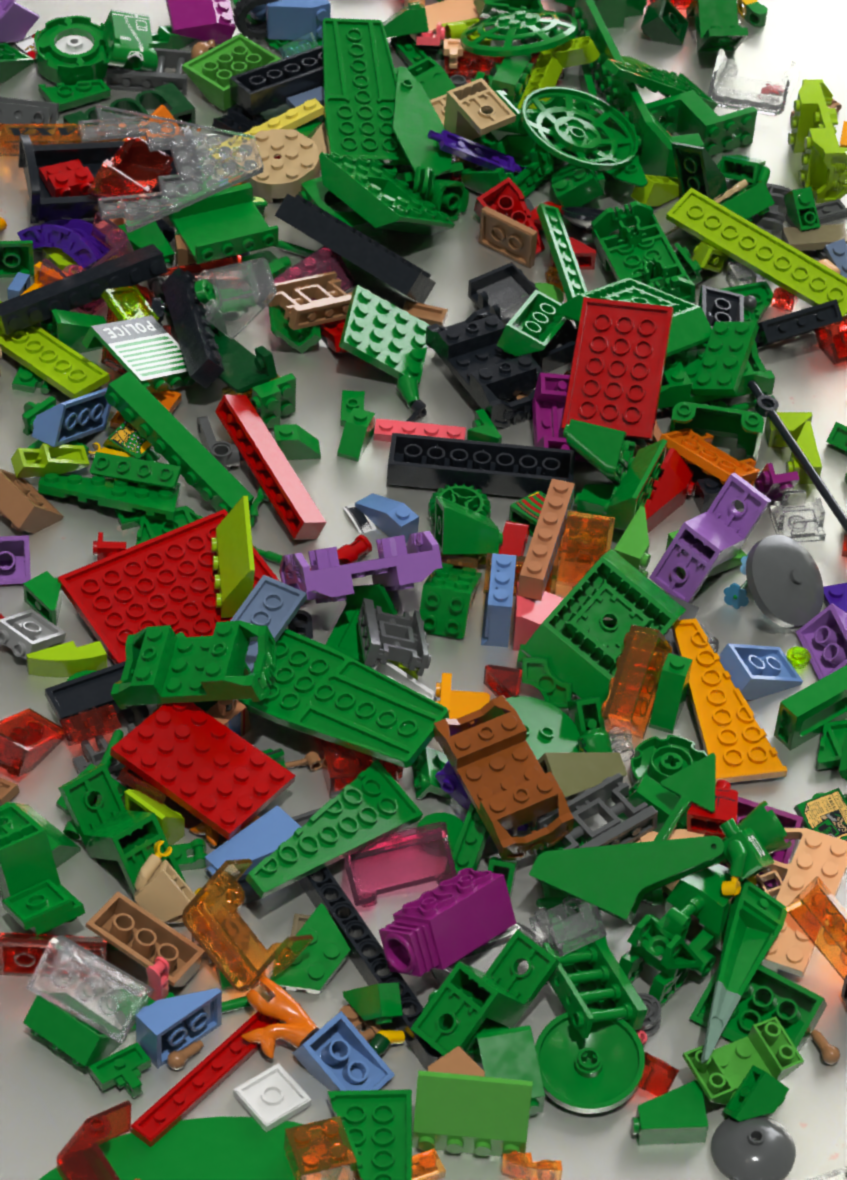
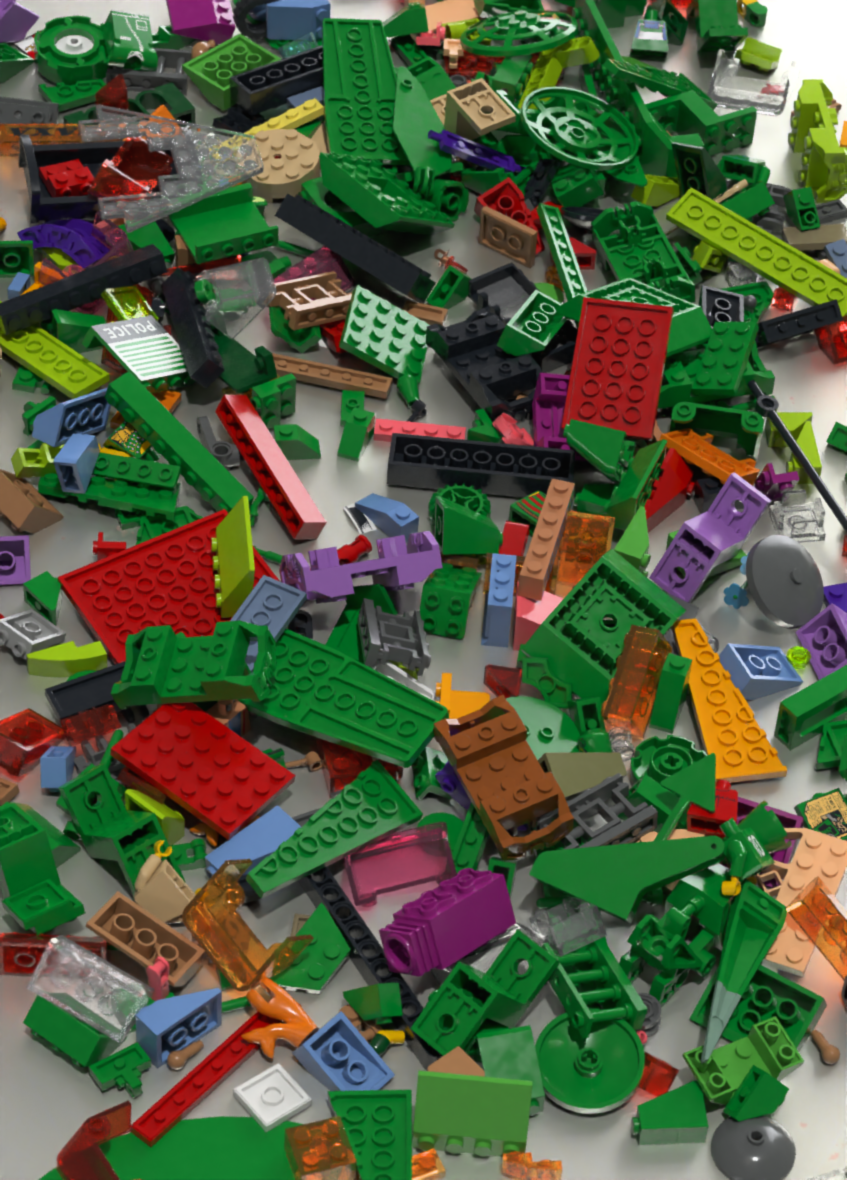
(57, 767): none -> medium blue slope
(76, 462): none -> medium blue slope
(113, 94): none -> clear red slope
(333, 376): none -> medium nougat plate
(448, 261): none -> piece
(450, 289): none -> green slope
(511, 432): none -> coral plate
(540, 180): none -> black hinge
(650, 37): none -> green torso
(760, 54): none -> lime bracket

